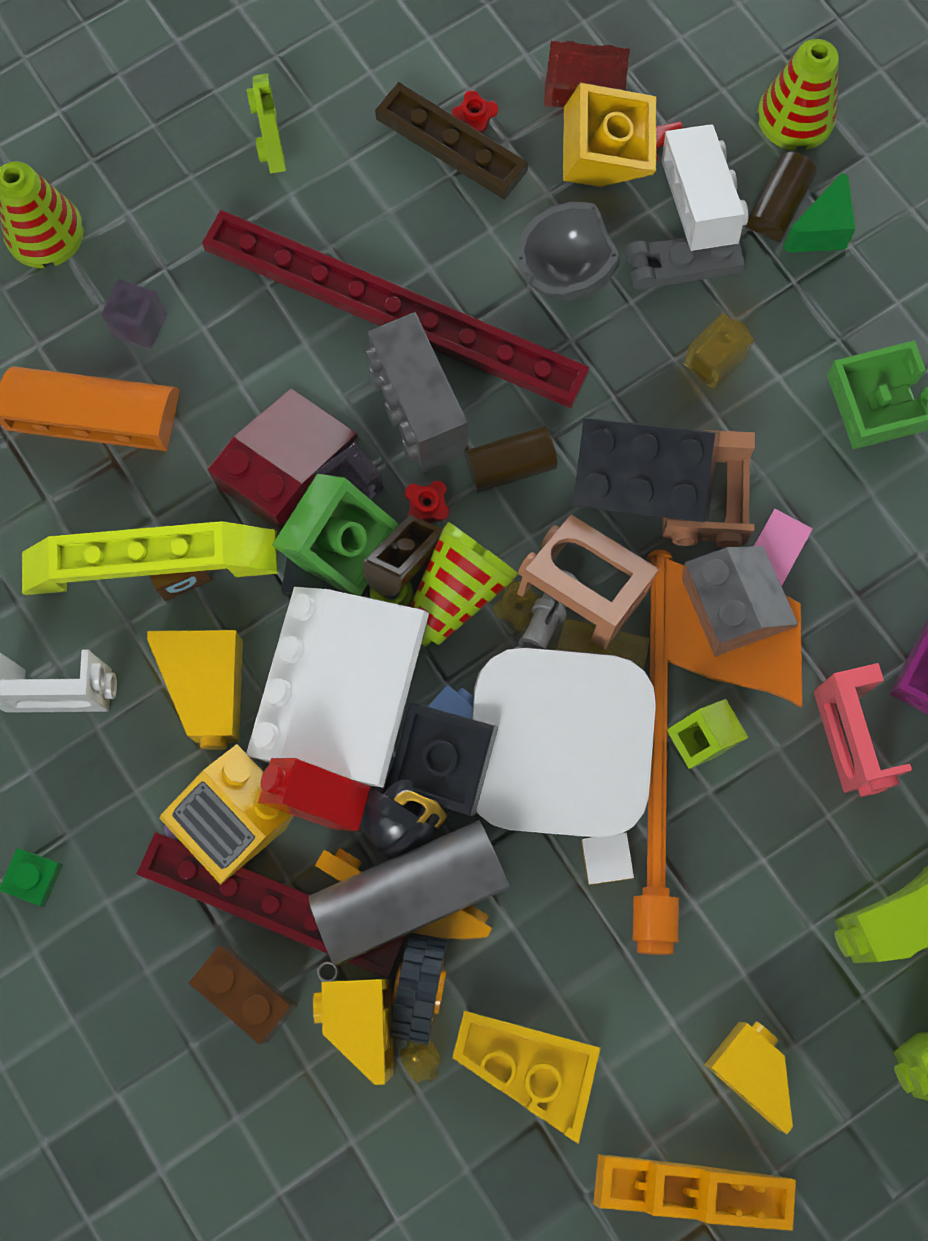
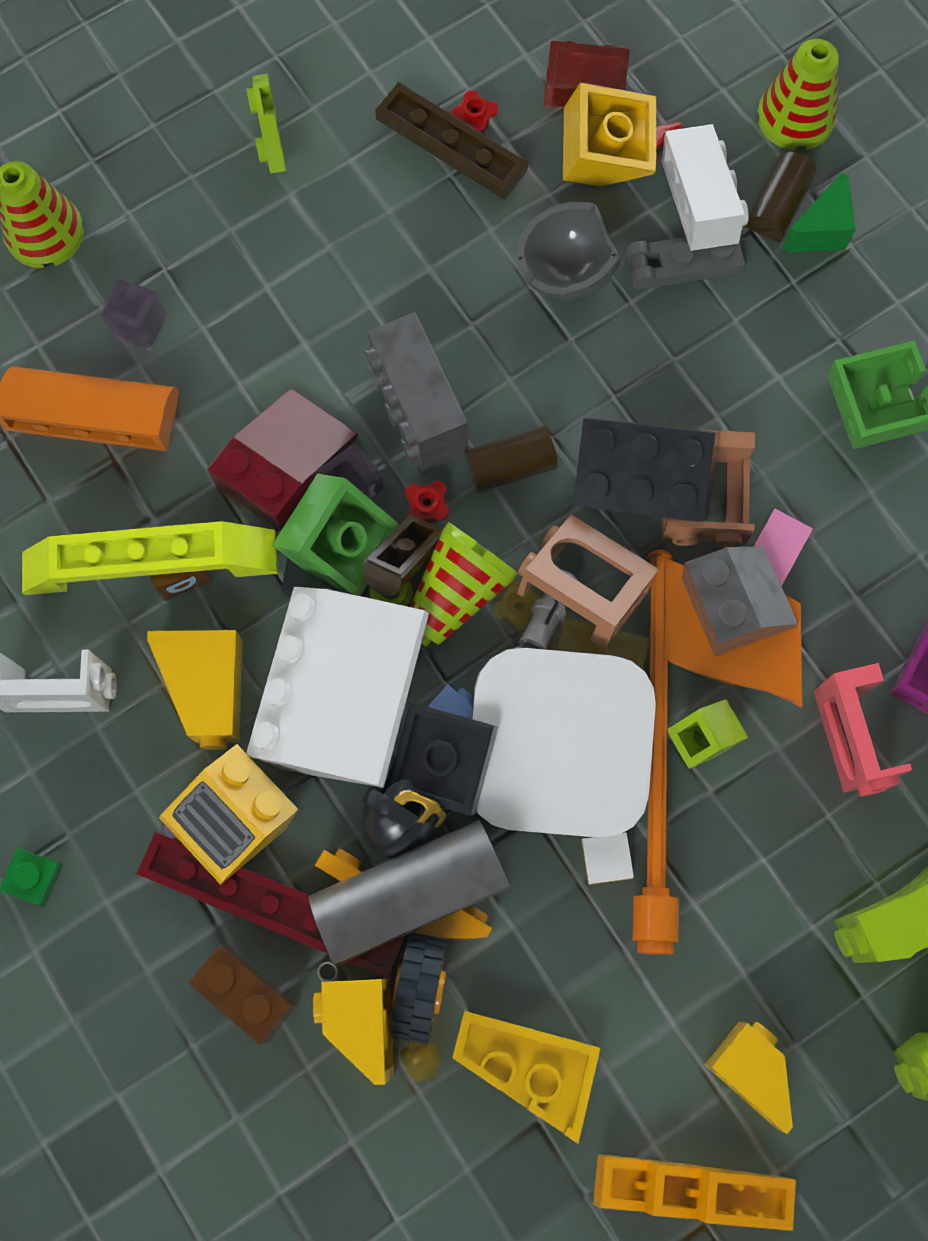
(313, 793): red brick -> none
(383, 302): dark red plate -> none
(719, 350): clear yellow brick -> none

